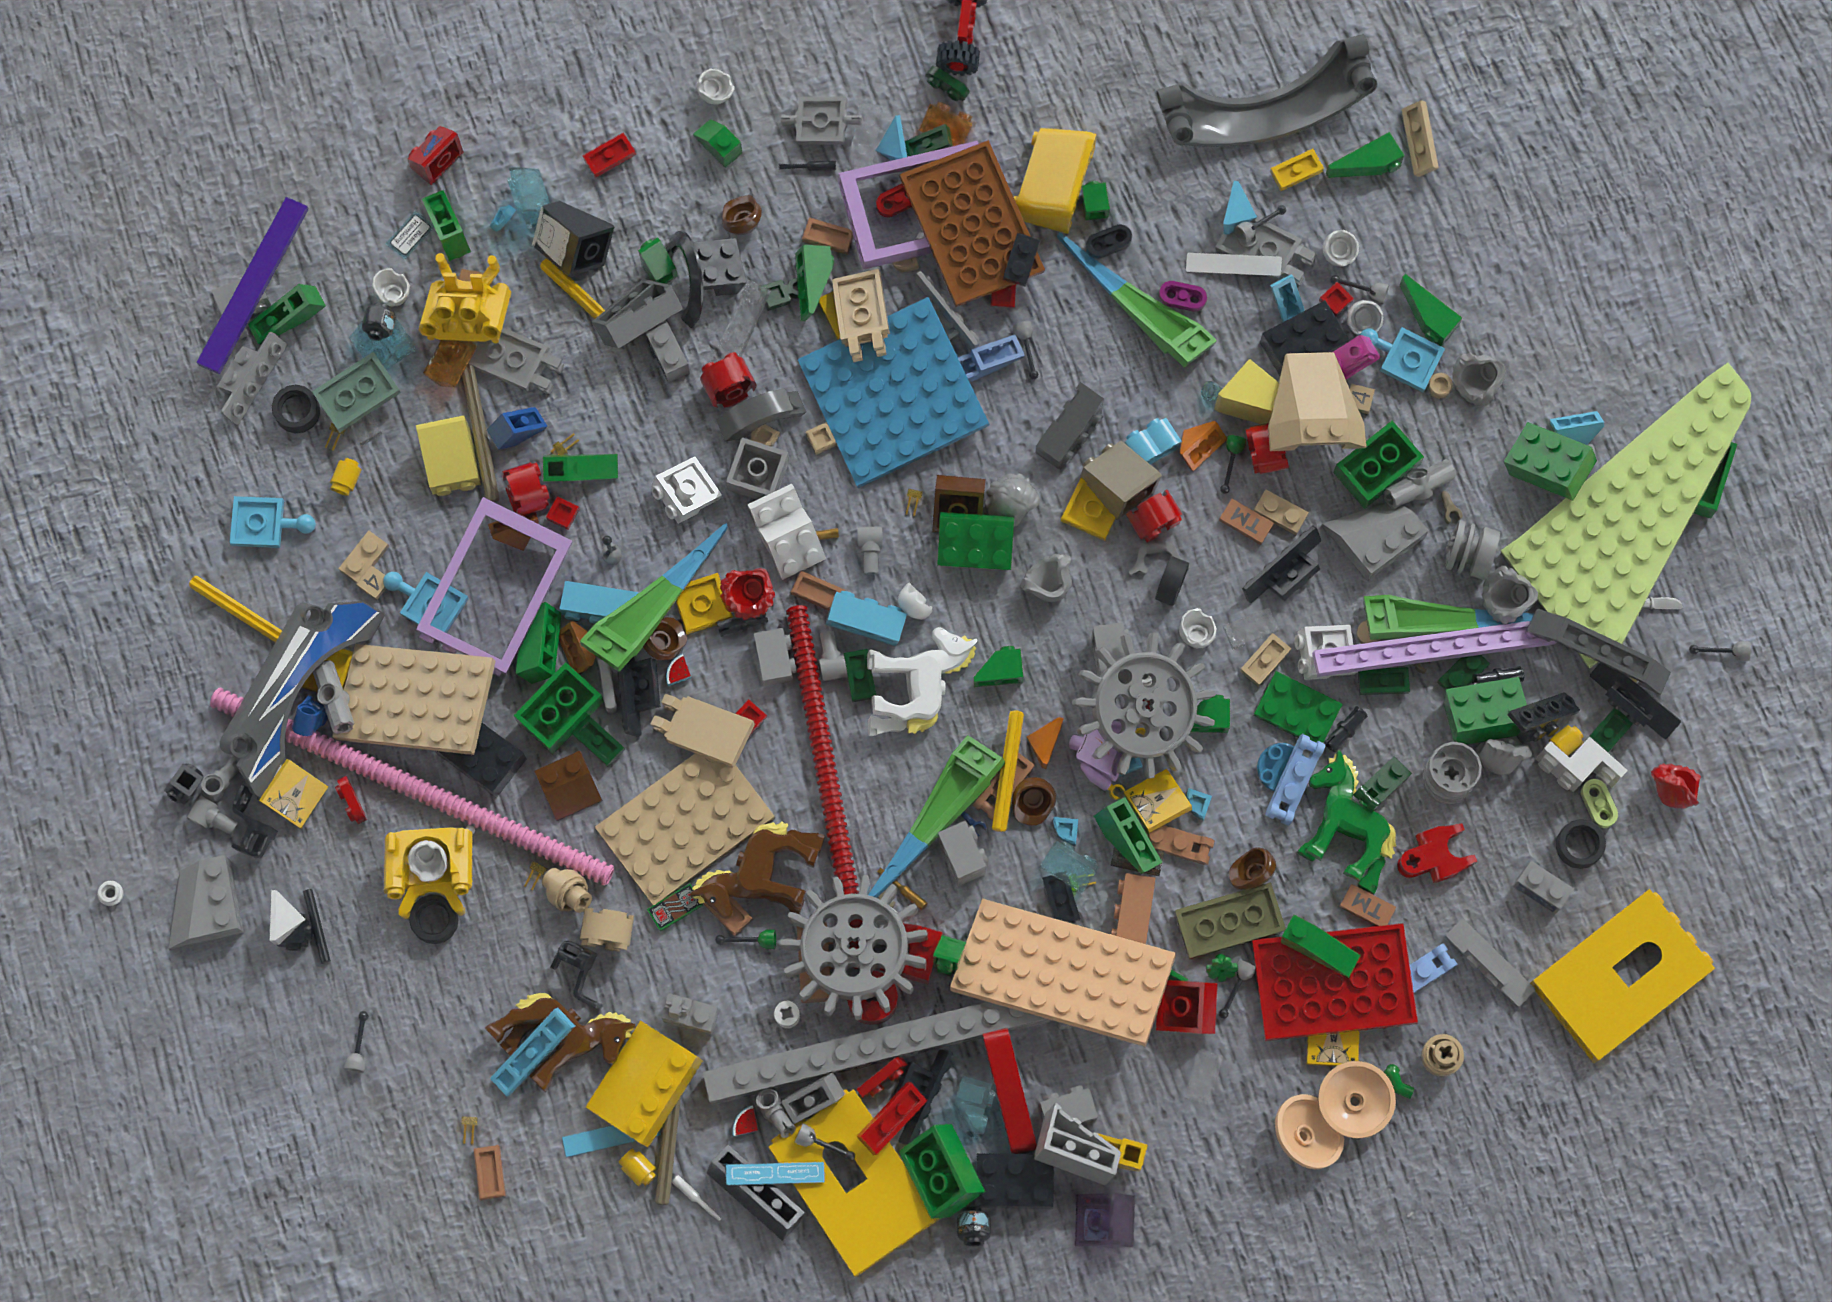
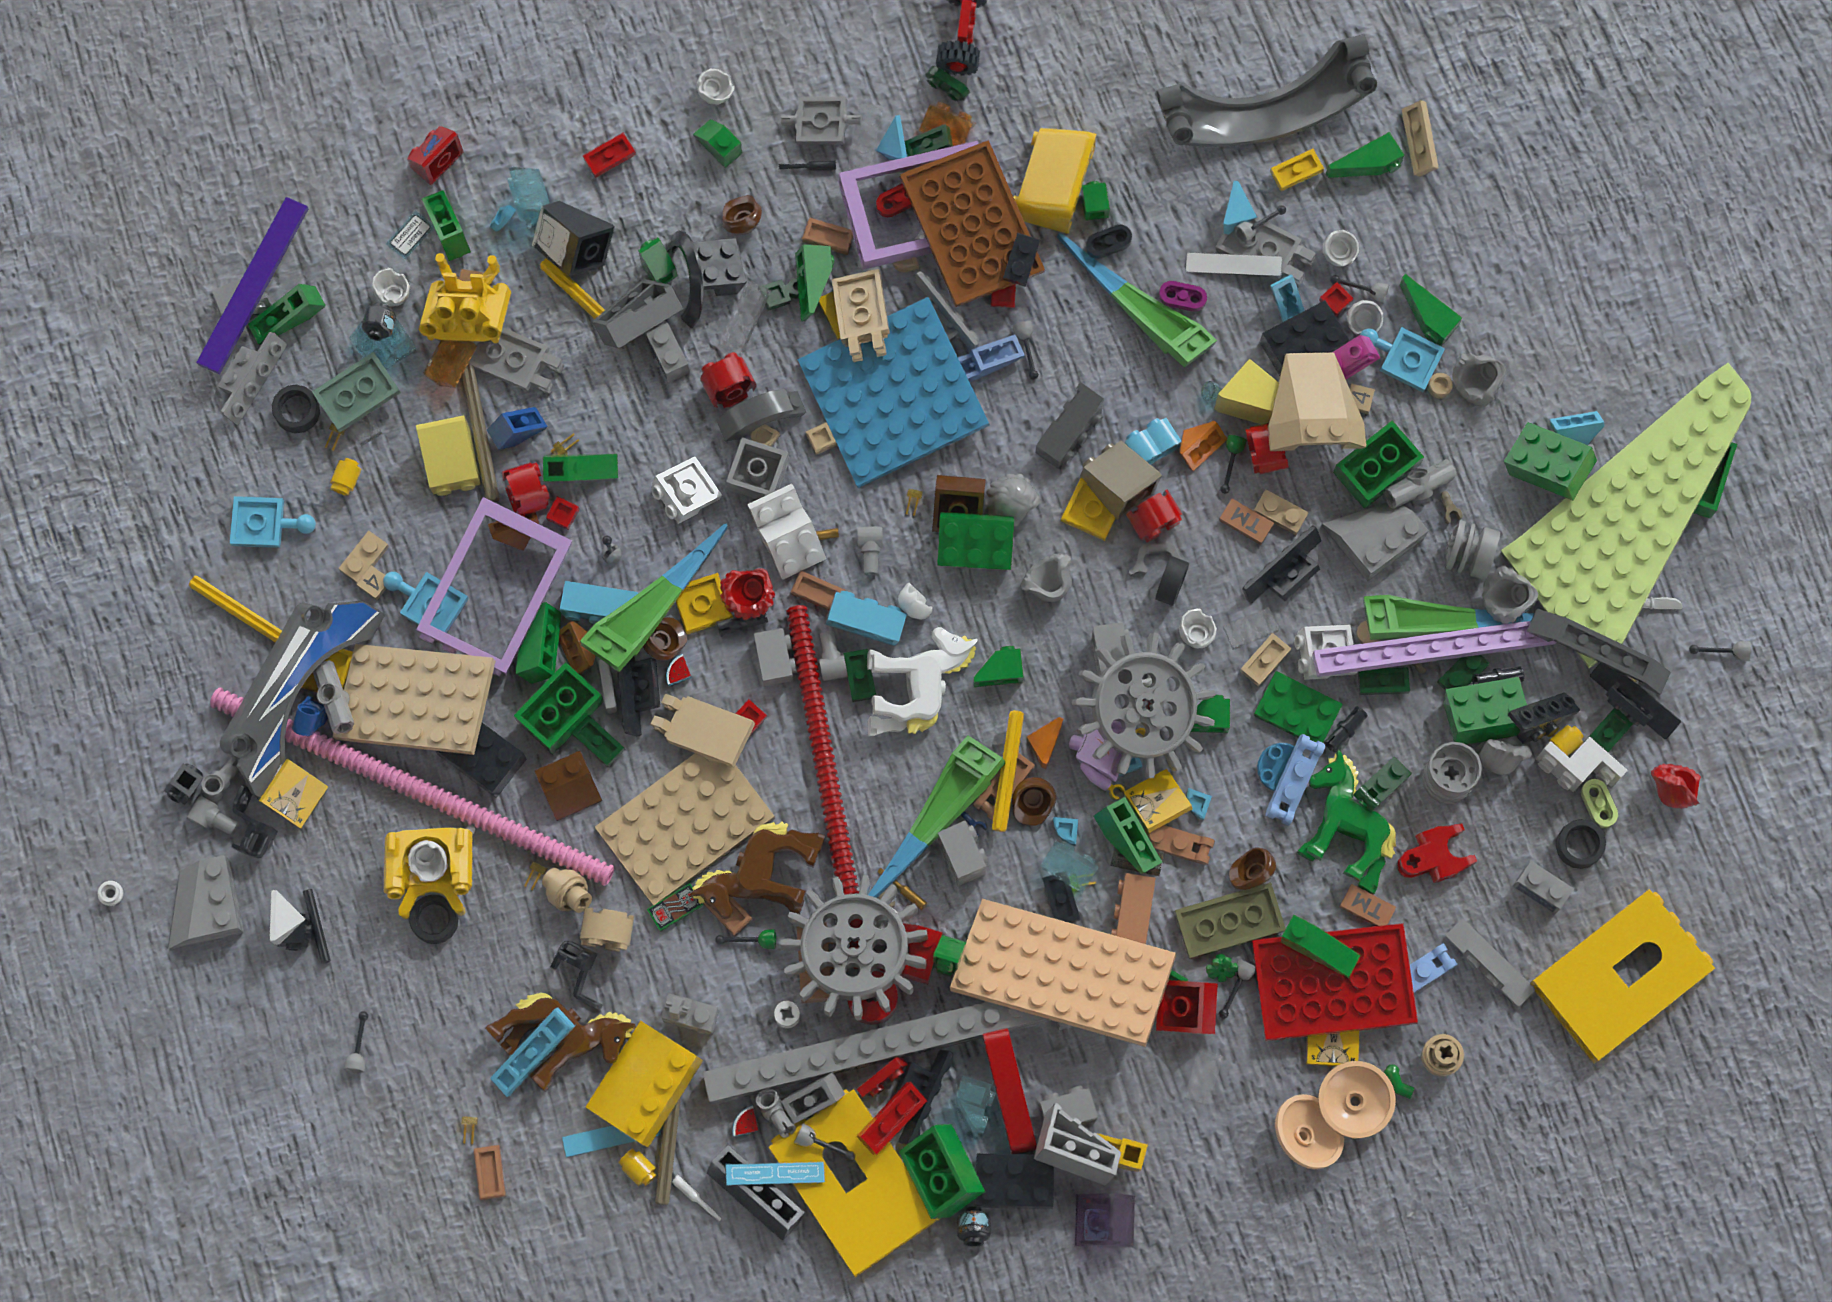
(346, 791): red plate -> none

